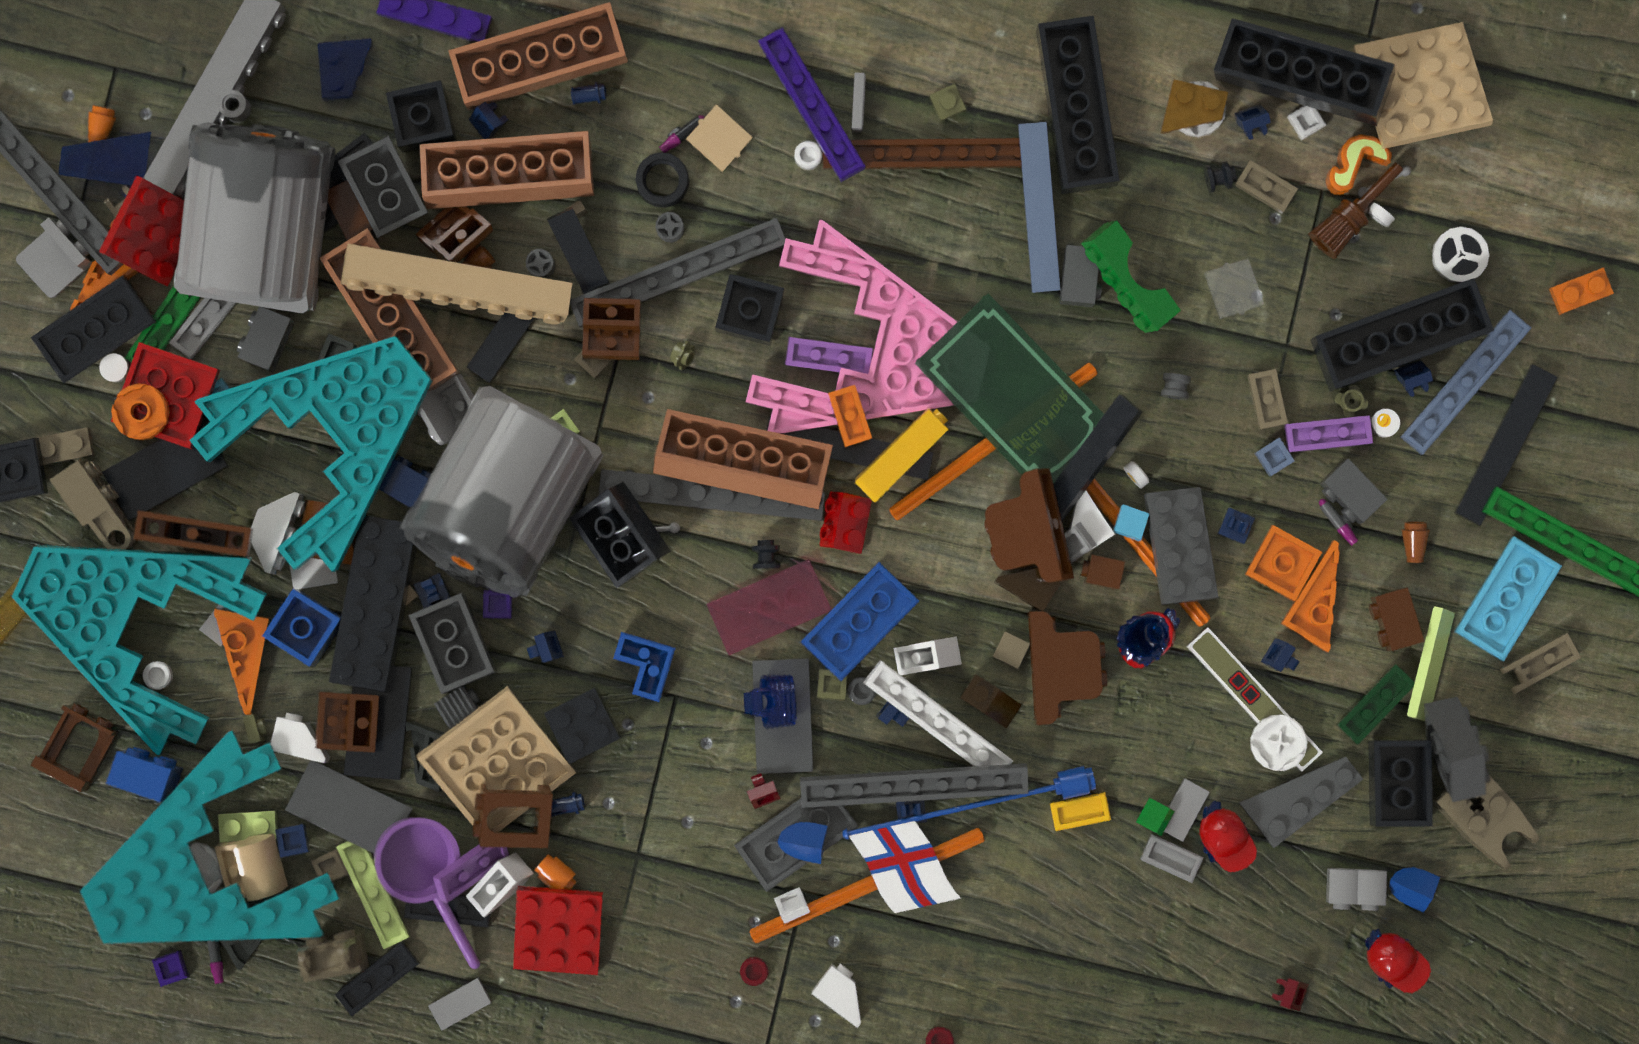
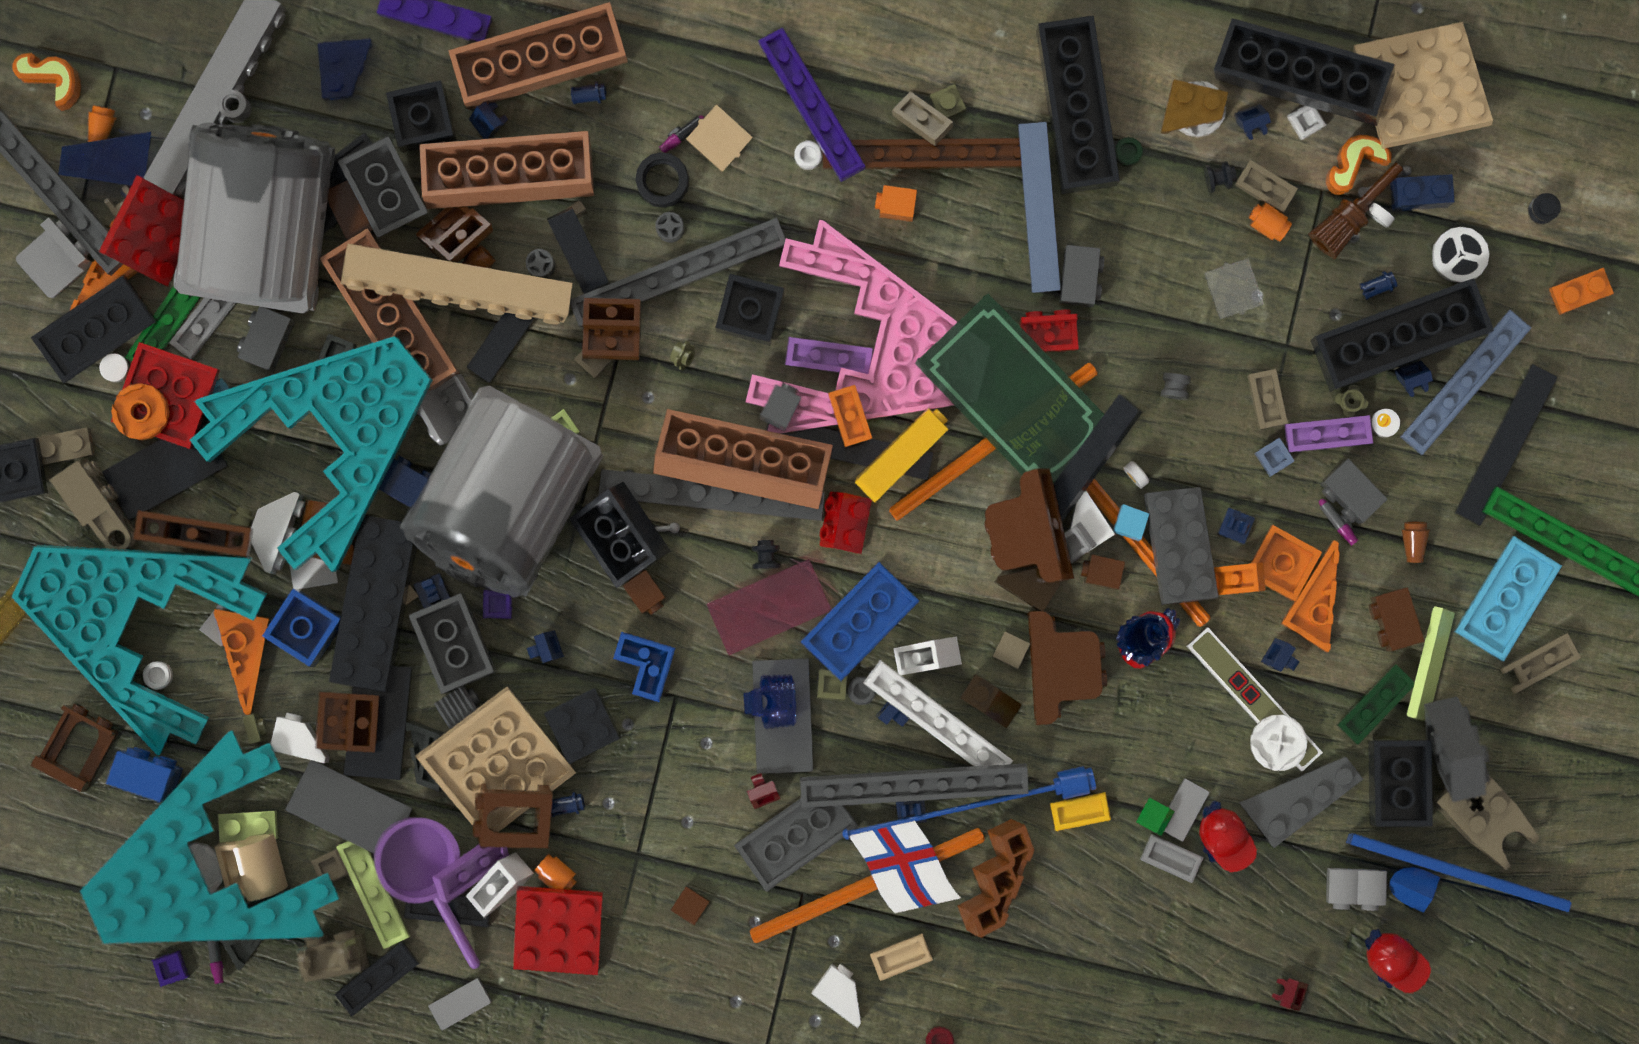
(50, 70): none -> orange animal
(292, 840): dark blue tile -> none
(645, 593): none -> reddish brown brick
(690, 905): none -> reddish brown tile
(754, 971): dark red tile -> none
(780, 406): none -> dark grey brick
(792, 905): white tile -> none
(804, 841): blue brick -> none
(858, 102): light grey tile -> none
(896, 203): none -> orange brick
(901, 957): none -> tan tile
(922, 118): none -> dark tan plate
(998, 879): none -> dark orange brick
(1052, 332): none -> red bracket
(1109, 251): green arch -> none
(1128, 151): none -> dark green tile
(1240, 578): none -> orange plate
(1269, 221): none -> orange brick
(1379, 285): none -> dark blue pin
(1422, 192): none -> dark blue brick
(1459, 872): none -> blue tile
(1544, 208): none -> black wheel

